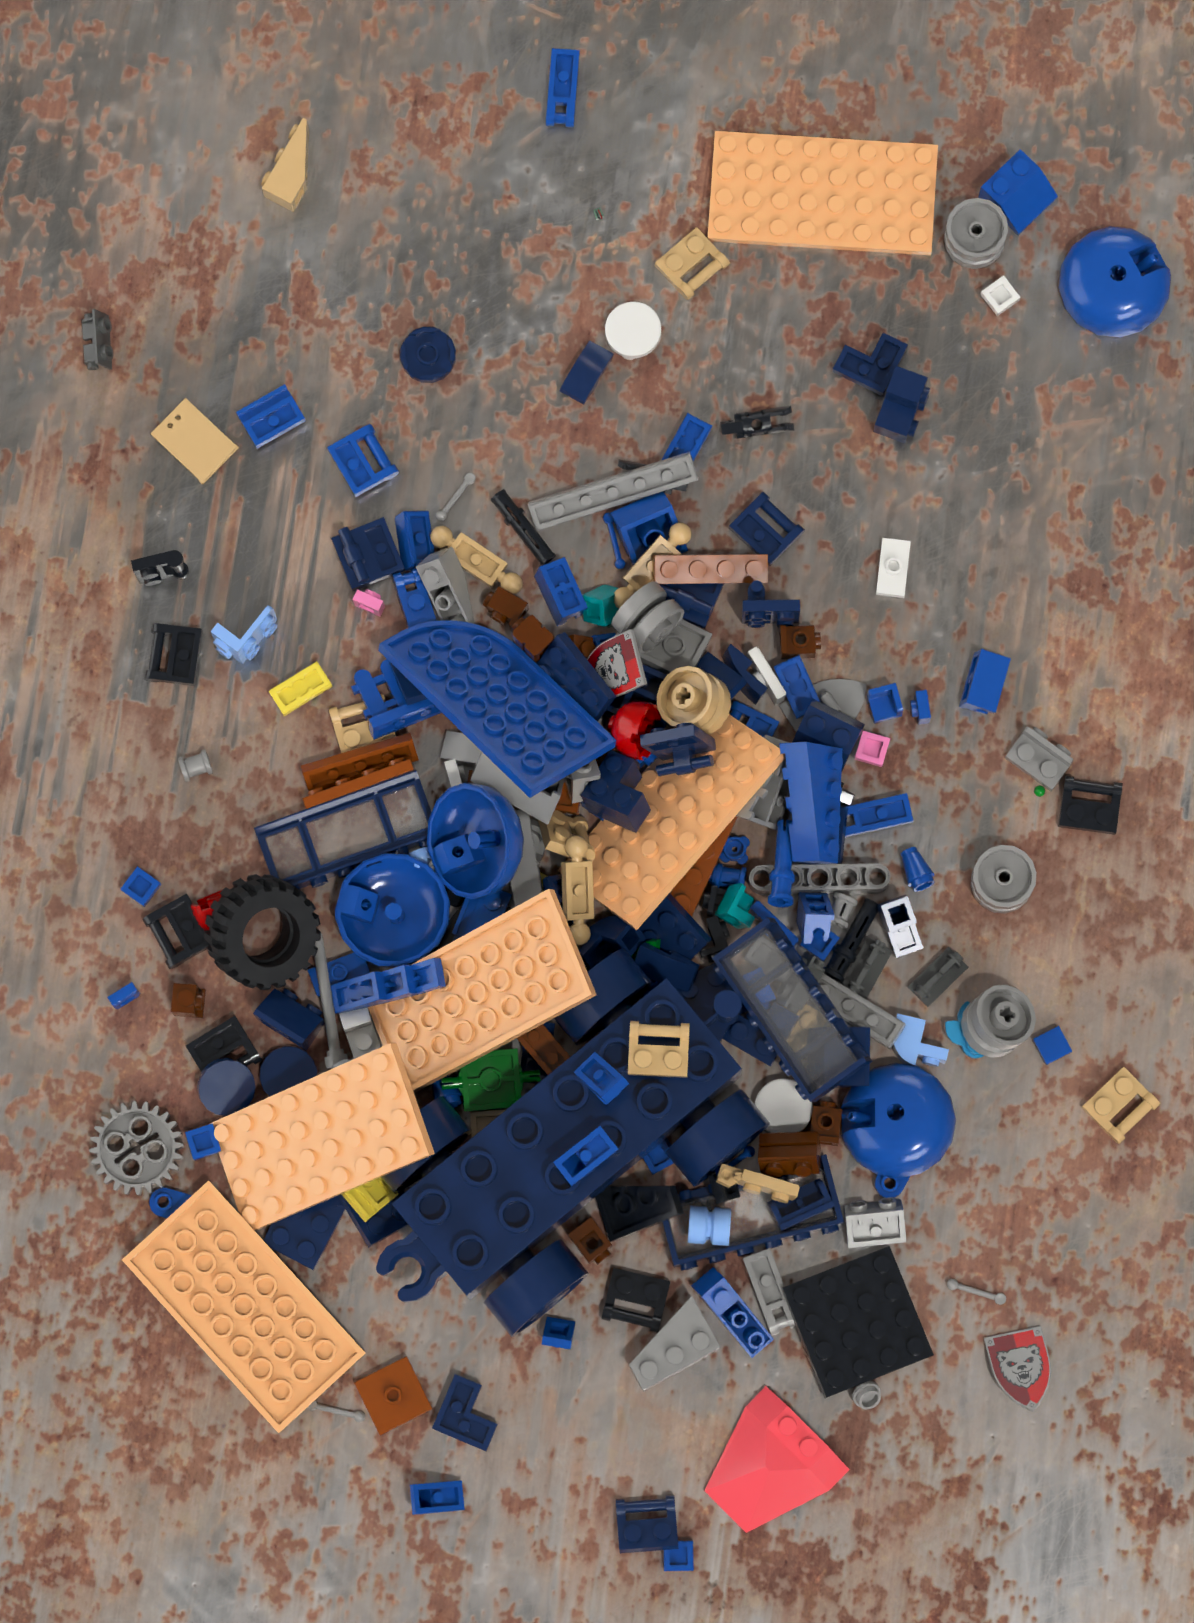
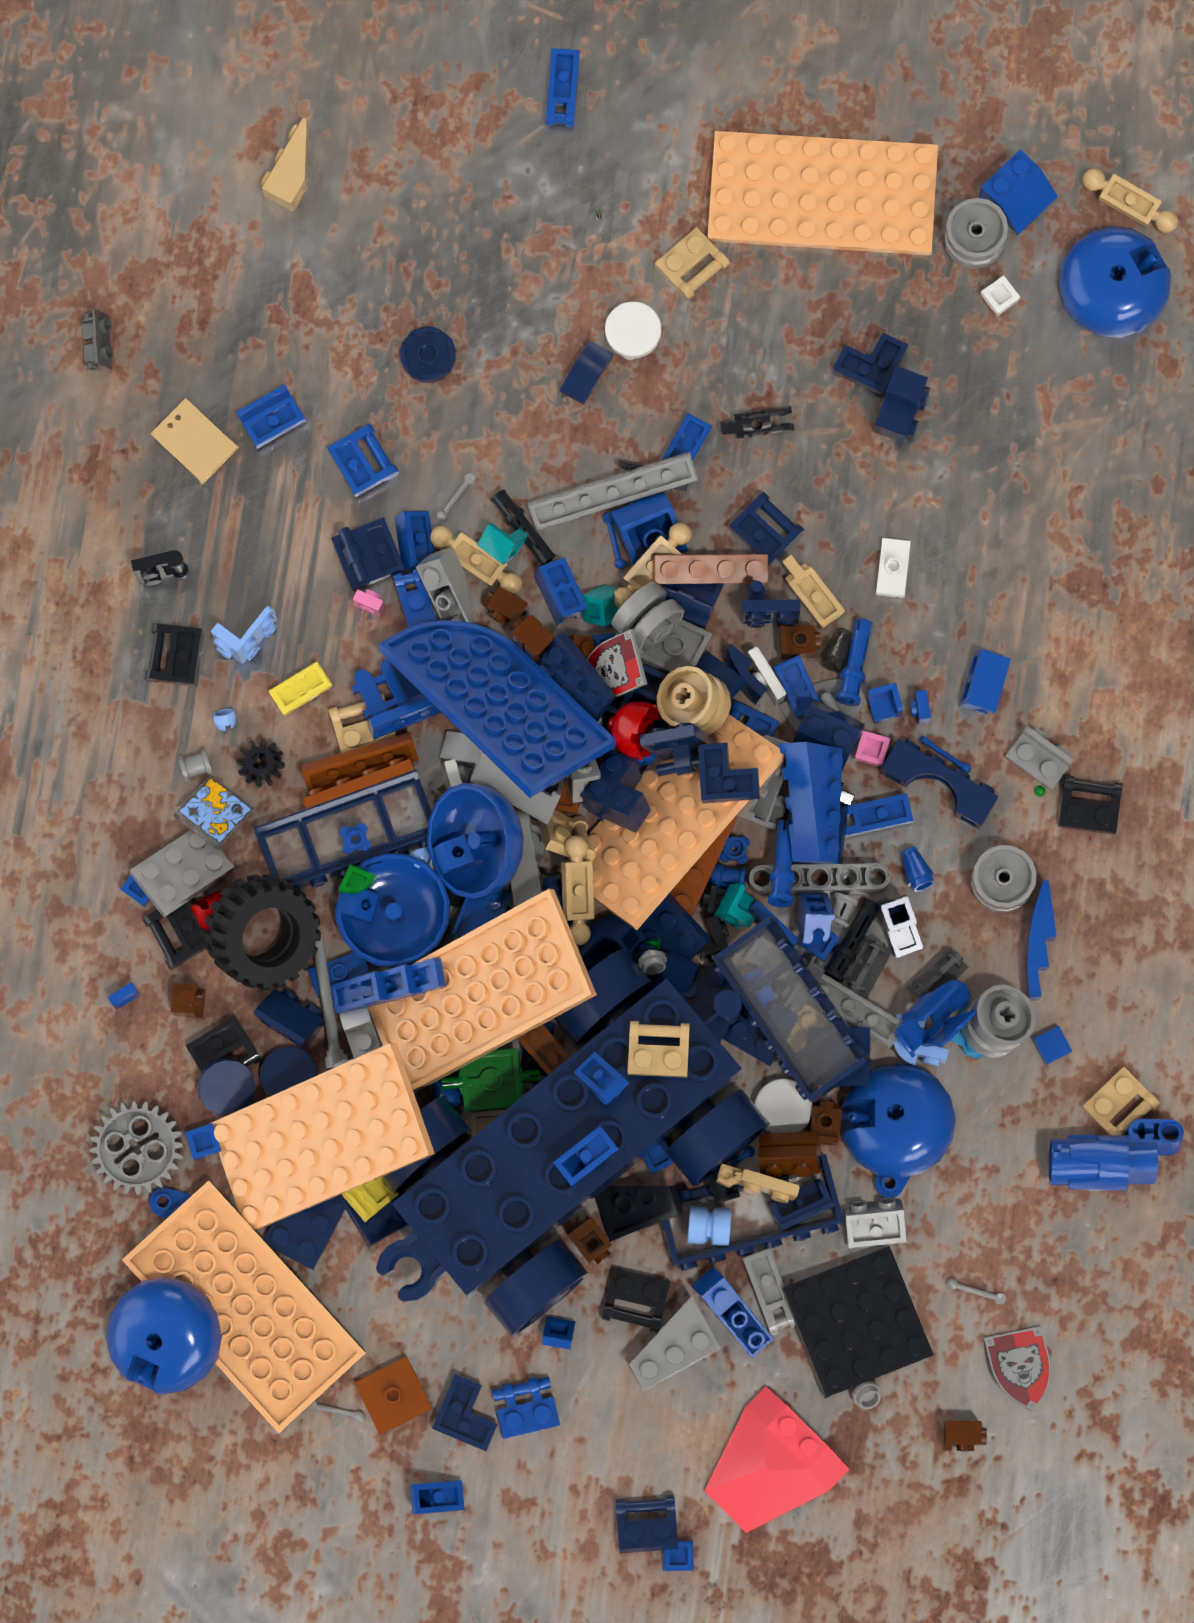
(164, 1335): none -> blue piece
(180, 872): none -> light grey plate
(214, 812): none -> tile
(224, 718): none -> light blue hinge
(250, 767): none -> black gear
(350, 845): none -> blue plate
(356, 880): none -> green tile
(501, 545): none -> teal panel
(526, 1417): none -> blue plate
(652, 962): none -> light grey plate
(721, 783): none -> dark blue plate
(812, 592): none -> tan hinge
(836, 651): none -> clear smoke cone
(853, 674): none -> blue pin
(908, 765): none -> dark blue arch
(938, 1005): none -> blue piece
(963, 766): none -> blue hinge
(964, 1435): none -> reddish brown brick
(1040, 931): none -> blue slope
(1113, 1160): none -> blue piece
(1130, 200): none -> tan plate

